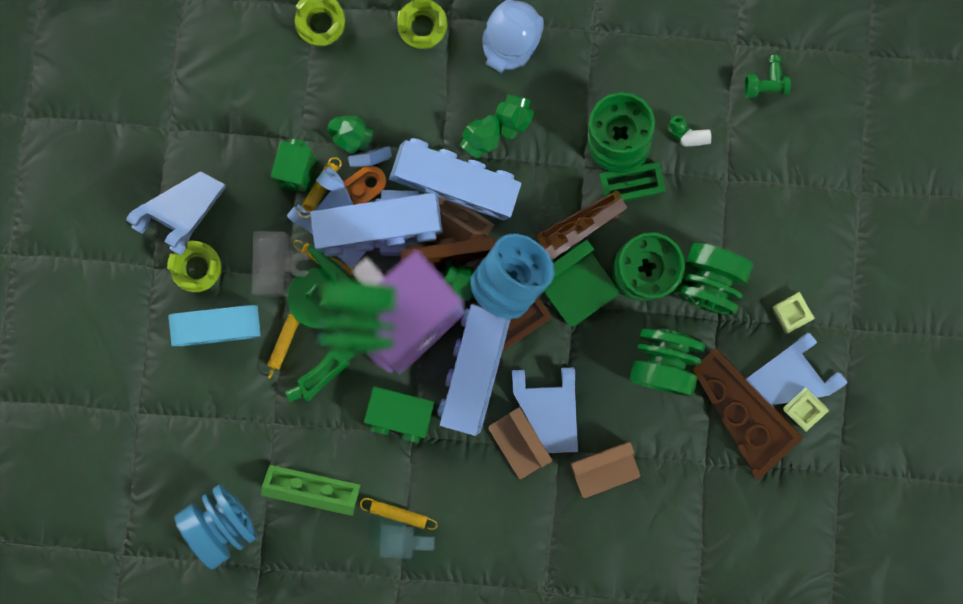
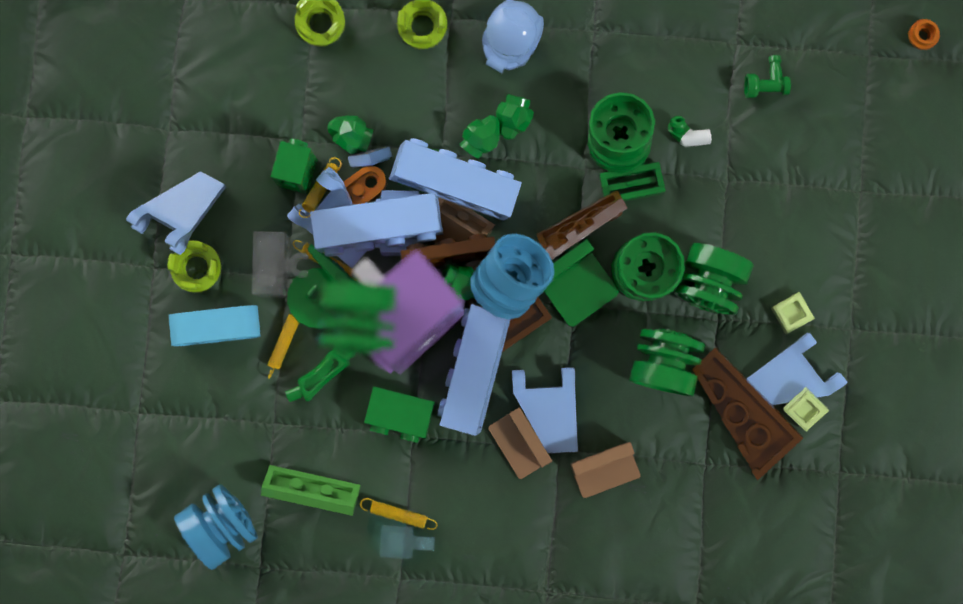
(930, 28): none -> orange plate

